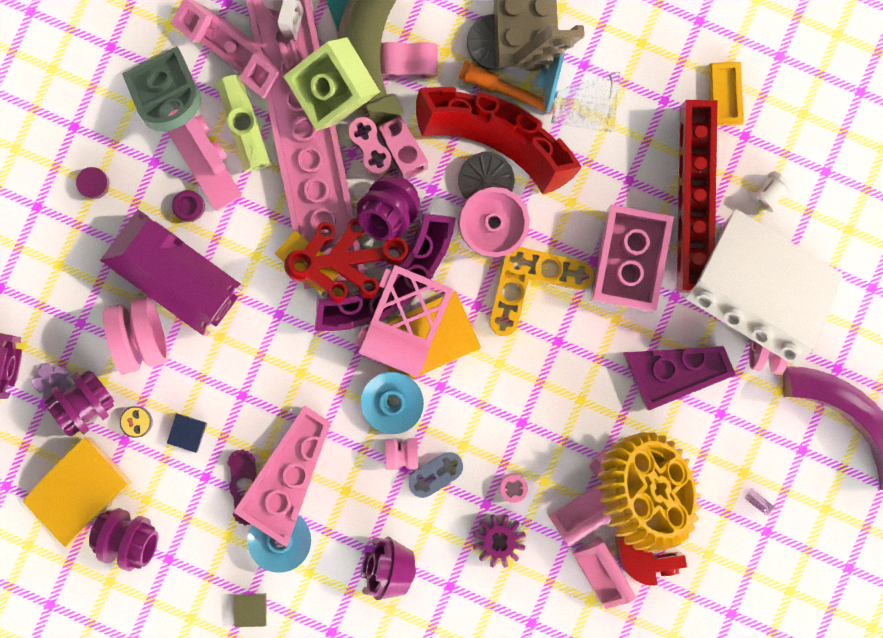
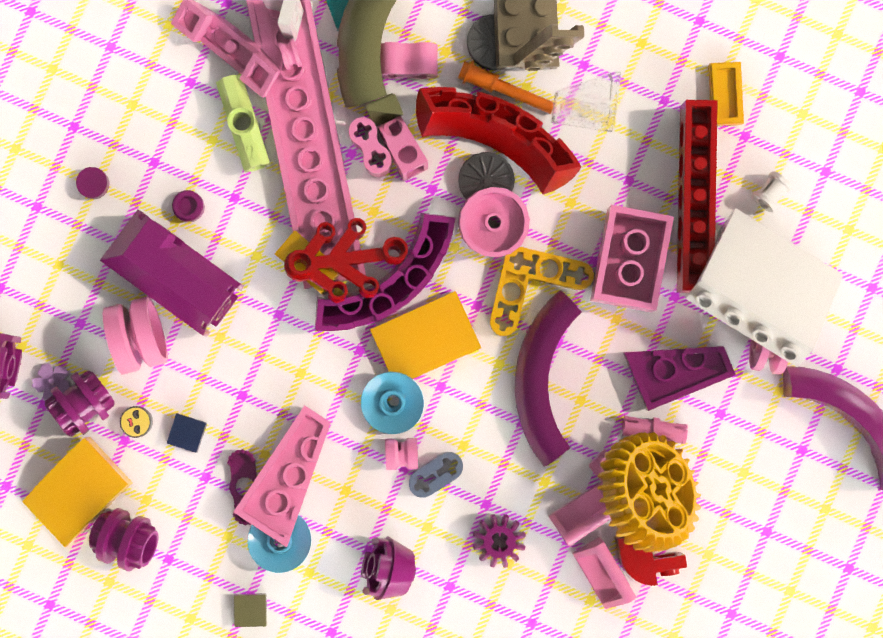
(162, 87): sand green tile -> none
(205, 161): bright pink bracket -> none
(331, 83): yellowish green brick -> none
(388, 208): magenta piece -> none
(393, 345): bright pink piece -> none
(514, 497): bright pink bush -> none
(533, 377): none -> magenta brick
(548, 81): medium azure dish -> none
(673, 431): none -> bright pink pin
(759, 501): clear purple tile -> none

